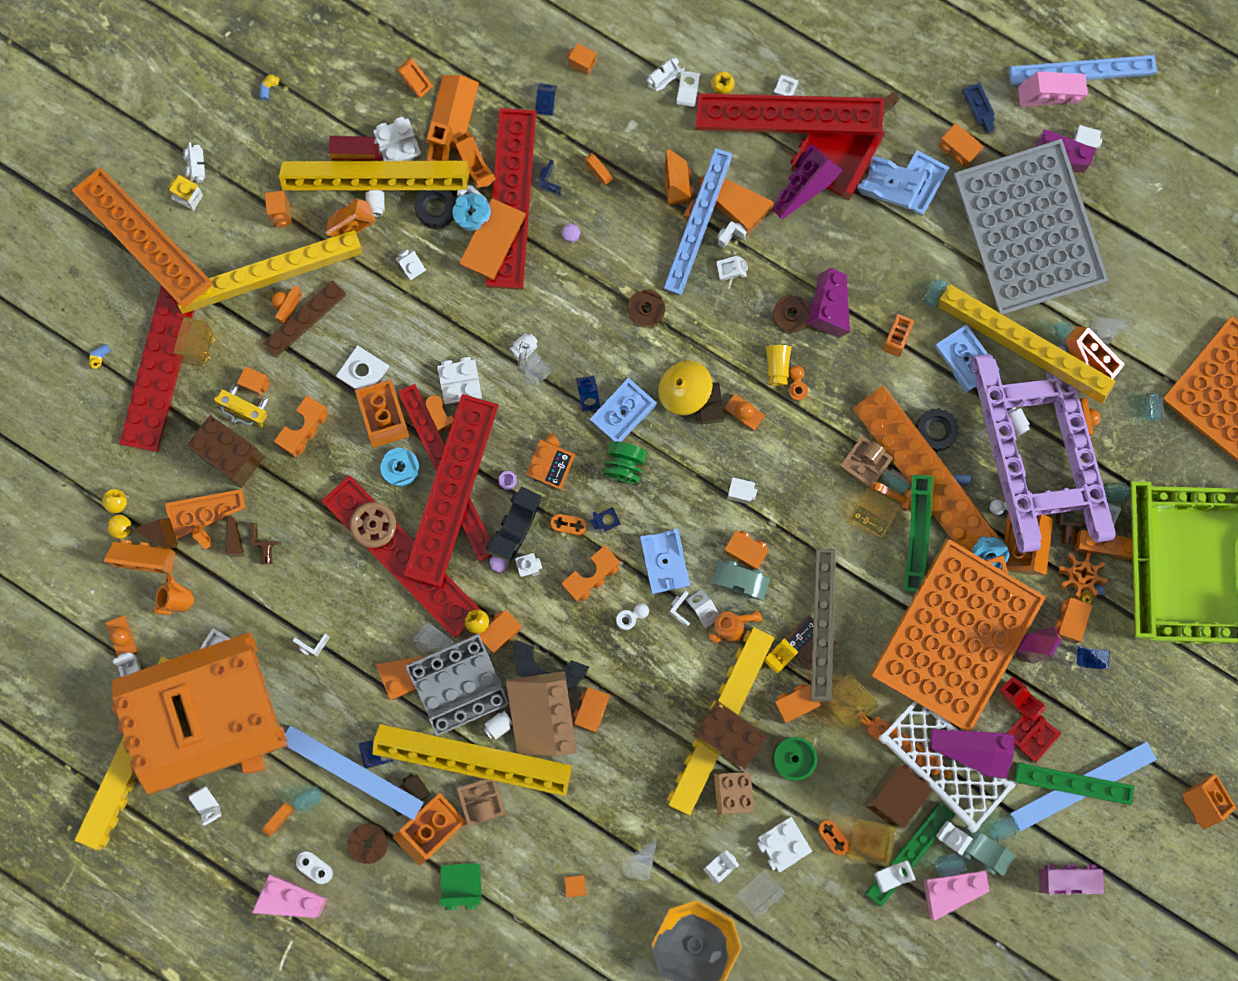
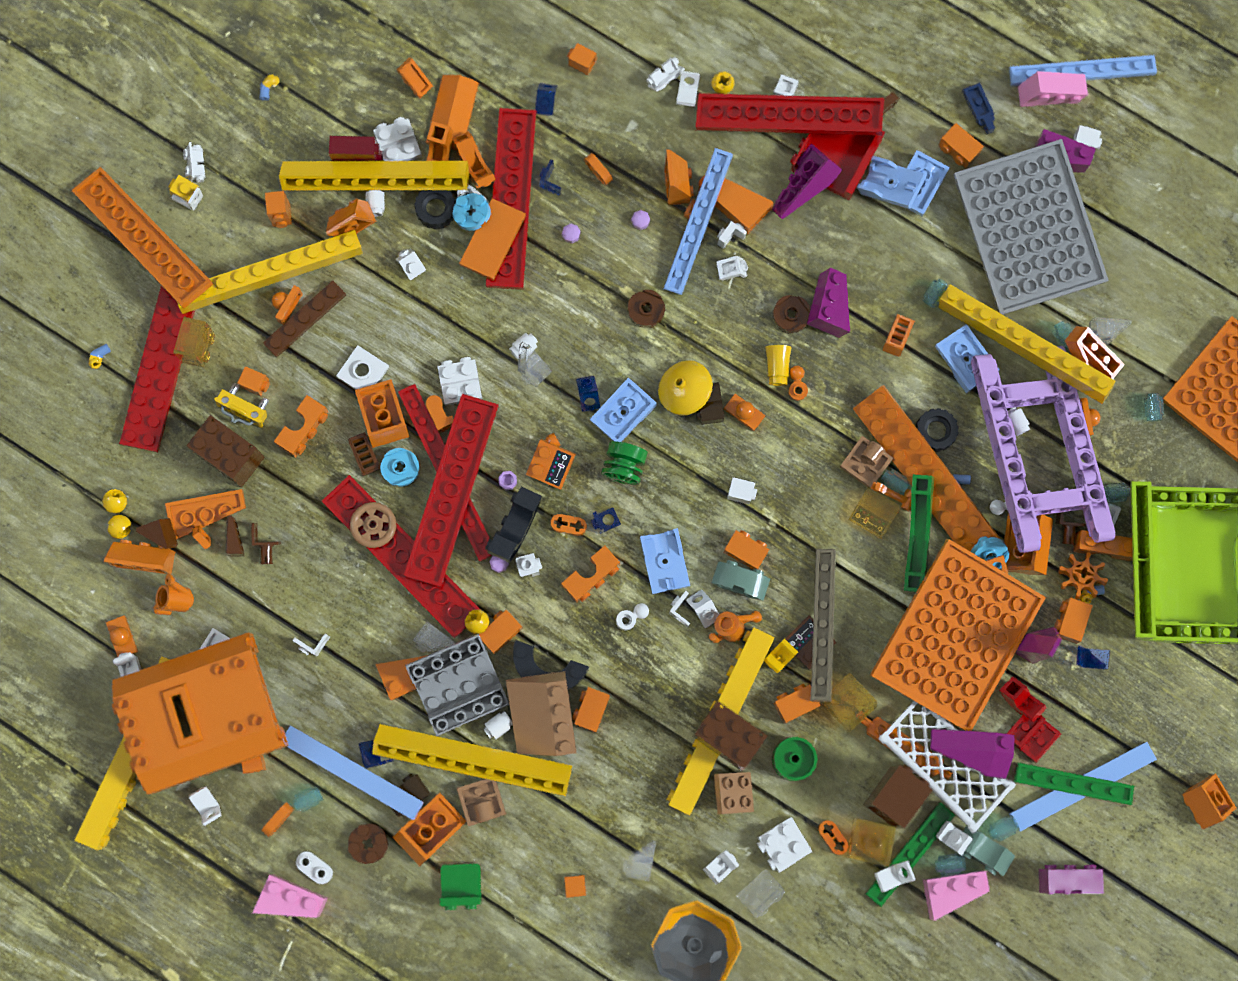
(356, 439): none -> reddish brown slope
(640, 220): none -> lavender tile

